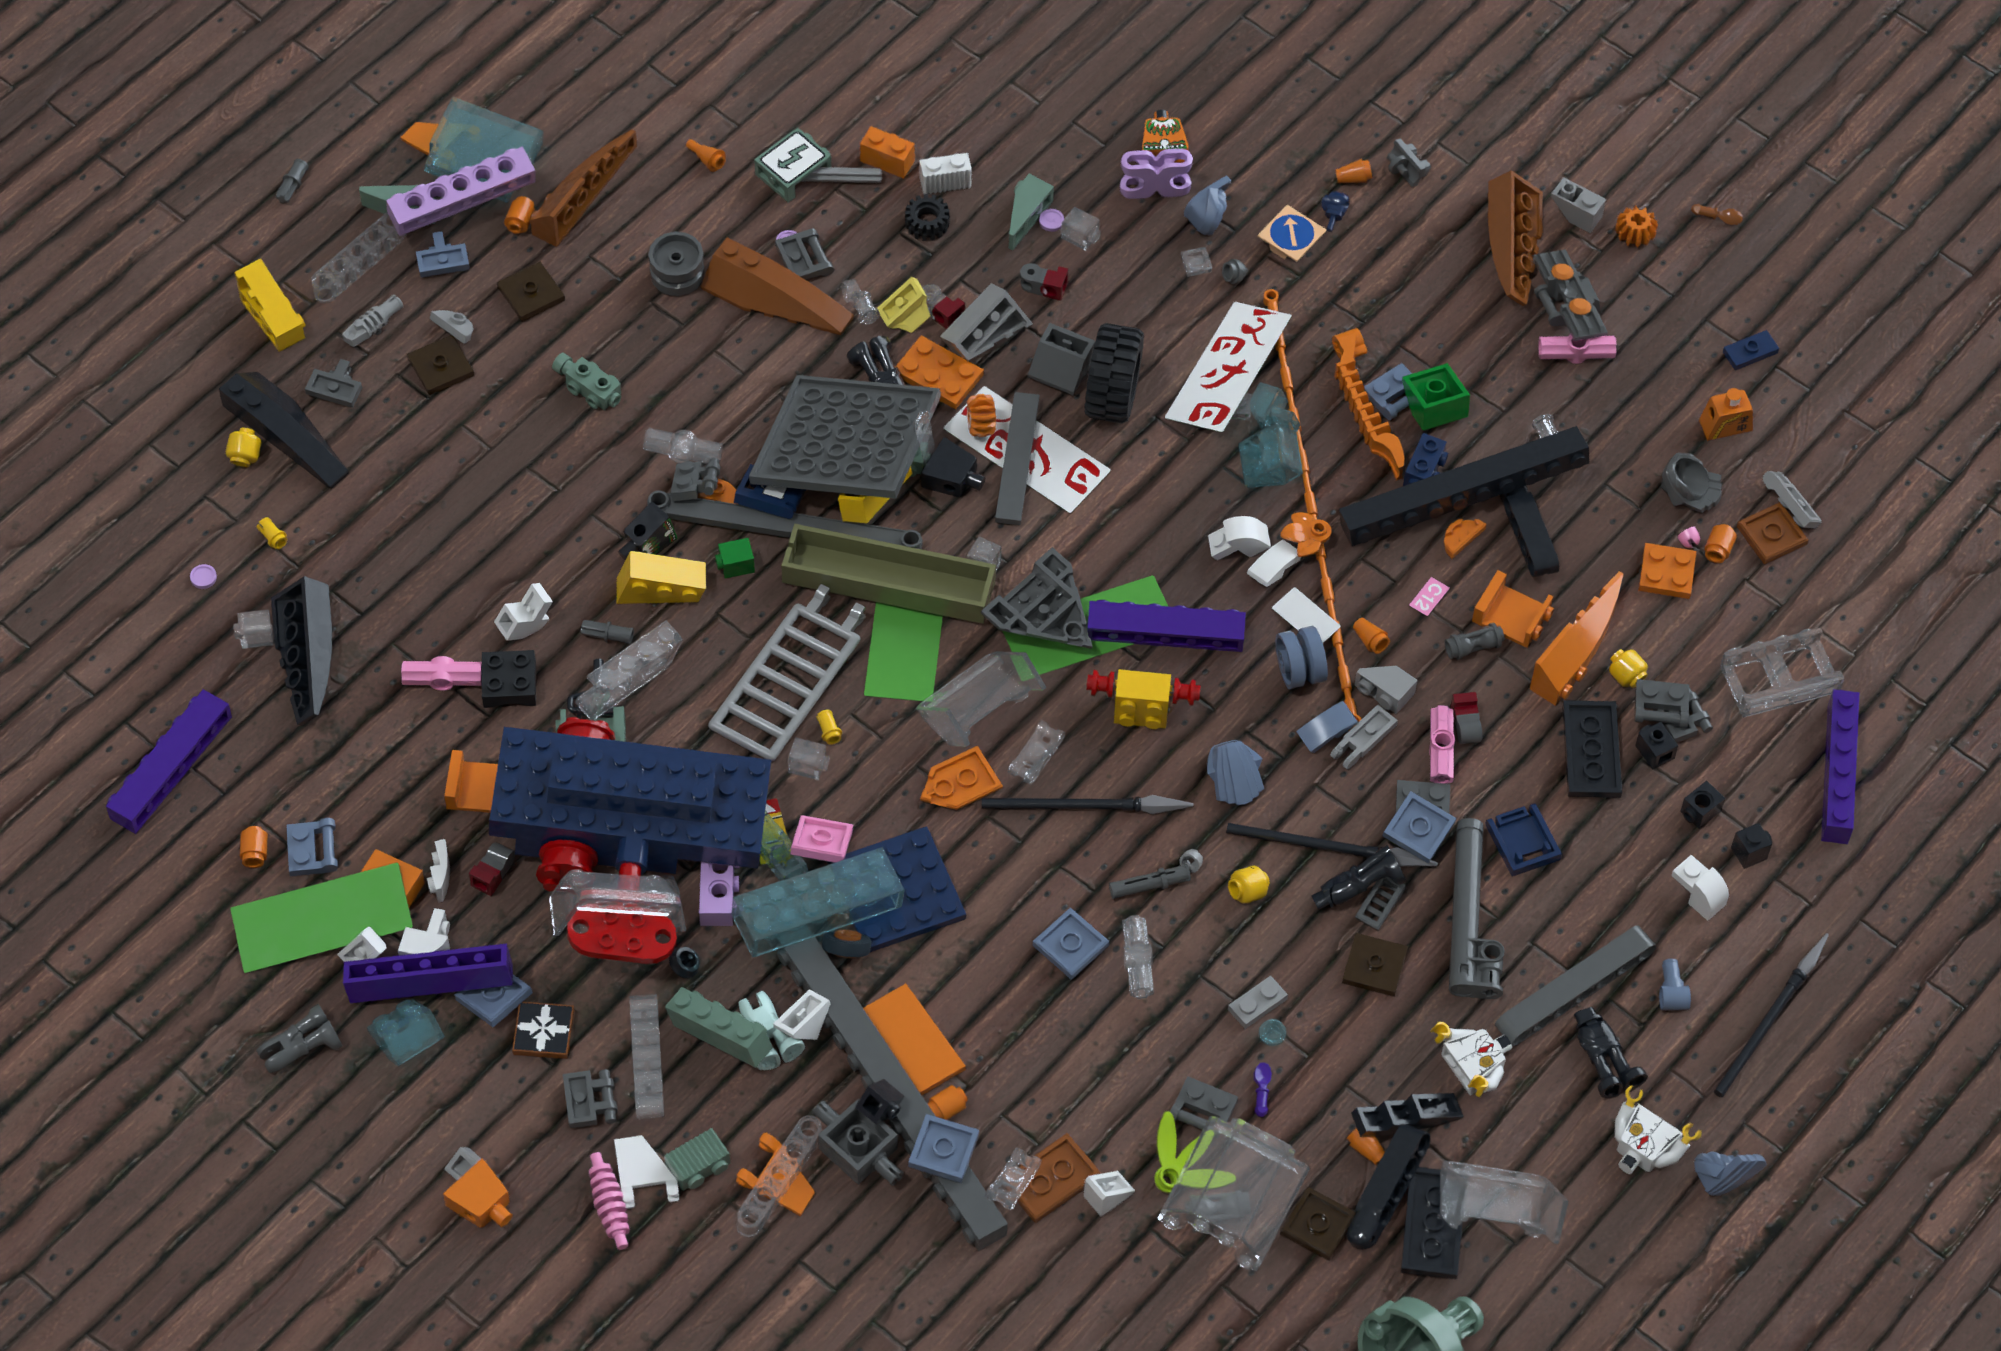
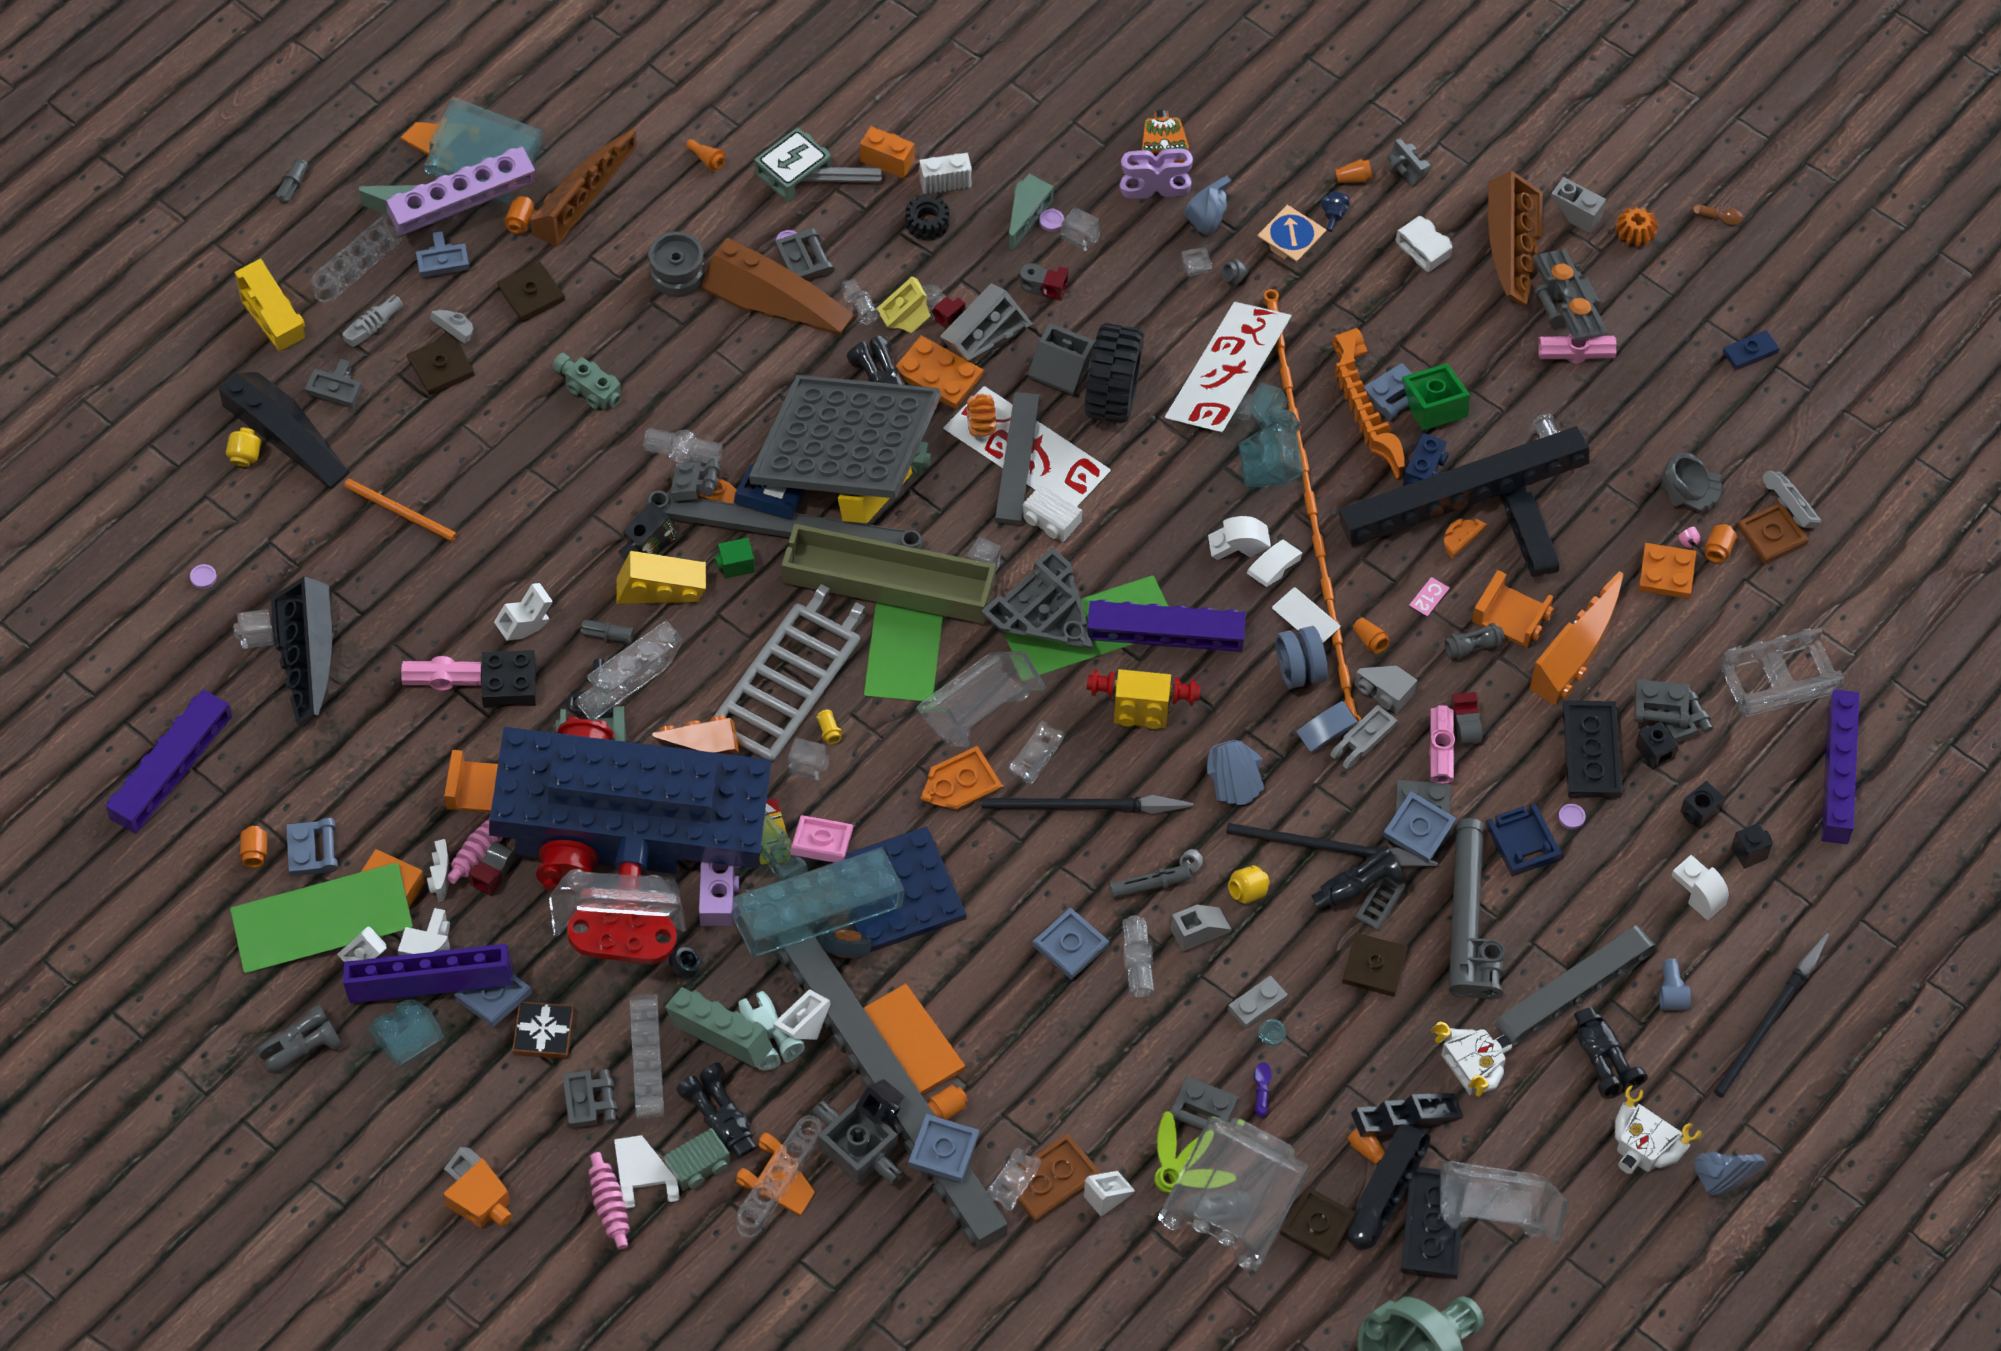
(275, 537): yellow pin -> none
(400, 510): none -> orange piece
(472, 852): none -> bright pink piece
(712, 736): none -> slope
(729, 1122): none -> black piece
(924, 436): clear piece -> none
(951, 470): black torso -> none
(1051, 513): none -> white brick
(1198, 925): none -> light grey slope
(1305, 534): orange plate -> none
(1424, 243): none -> white brick
(1571, 816): none -> lavender piece
(1628, 667): yellow head -> none
(1727, 415): orange torso -> none

